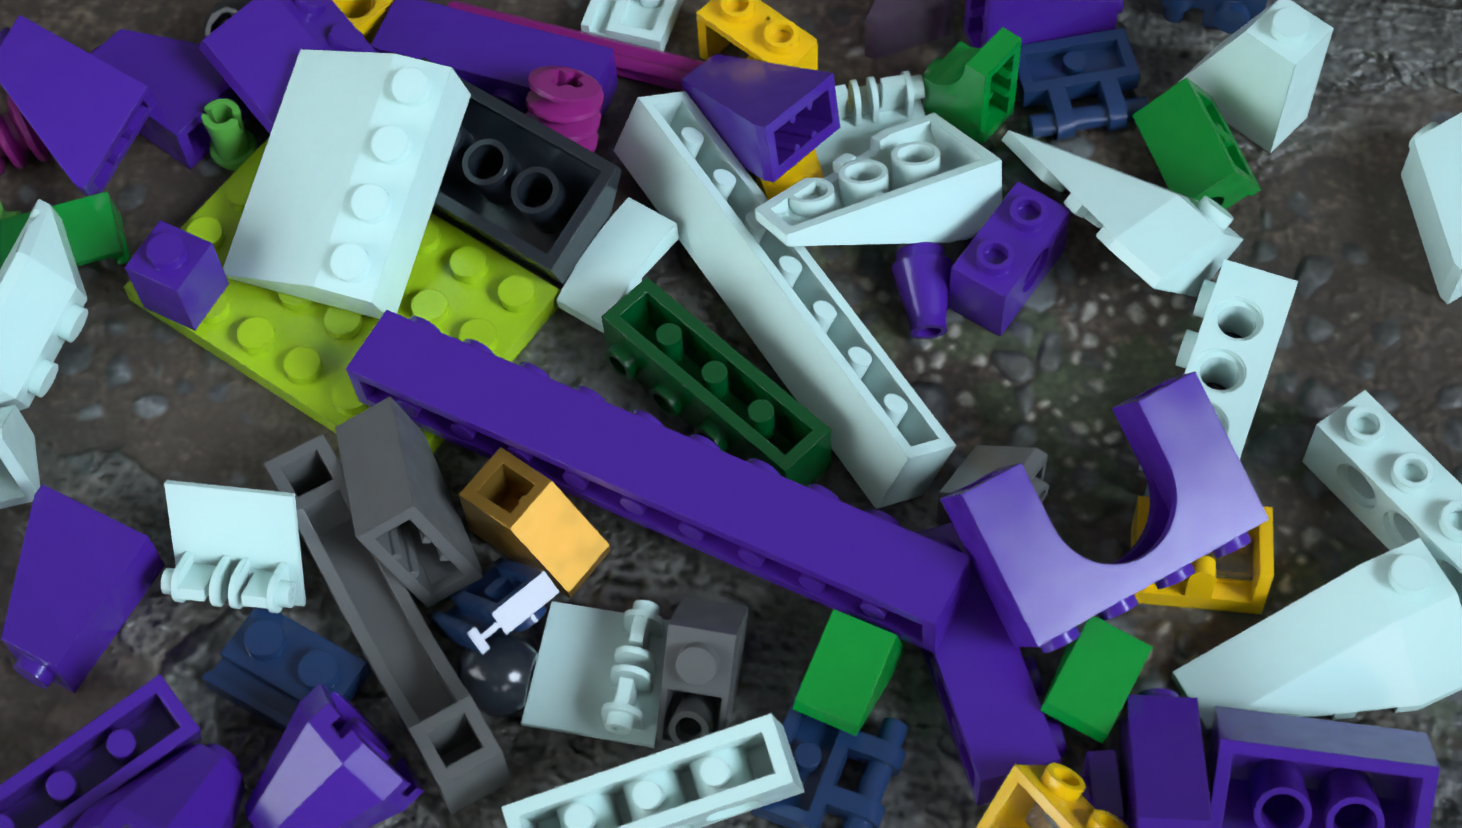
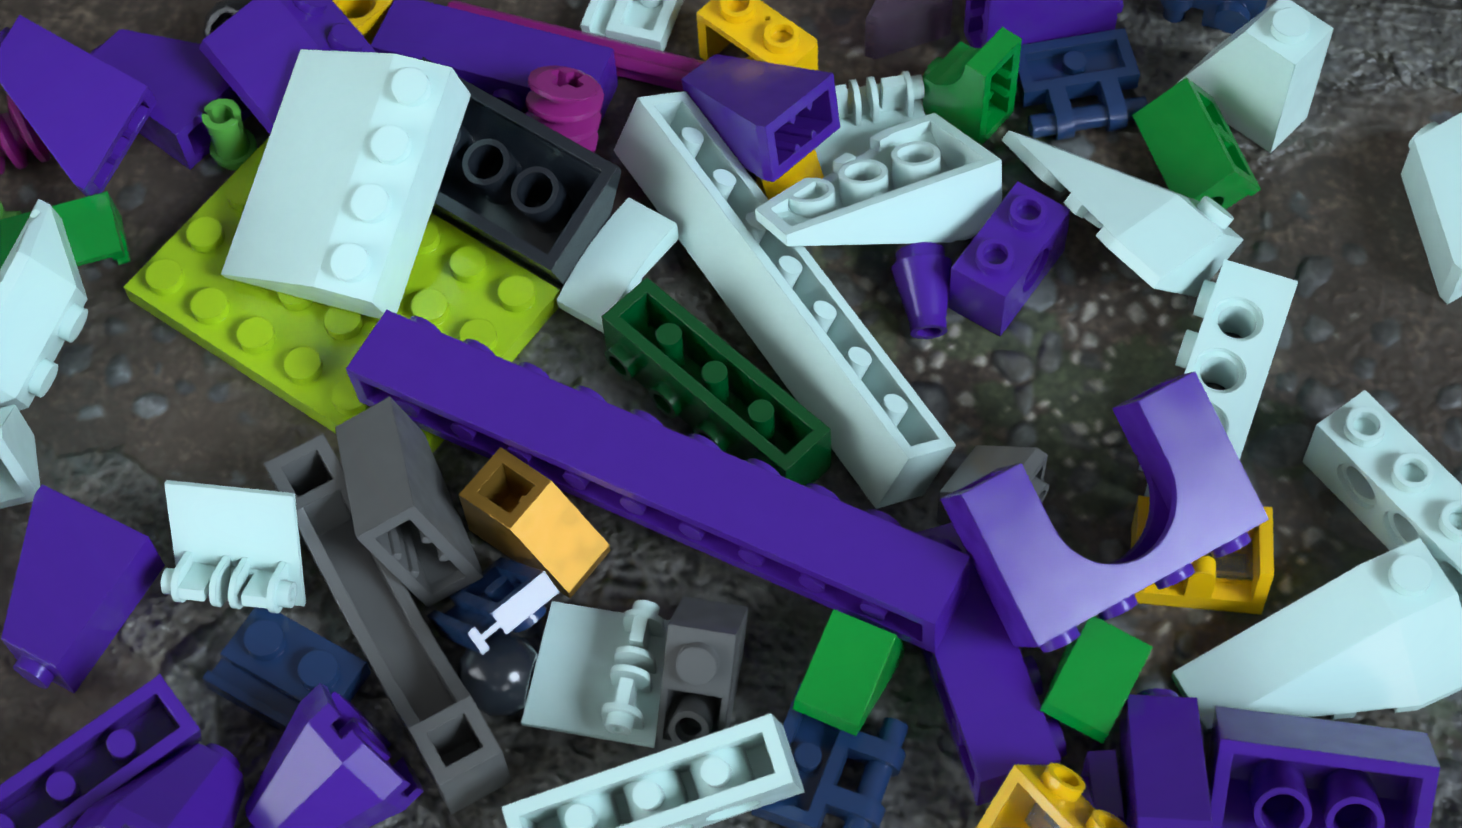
(177, 275): dark purple brick -> none

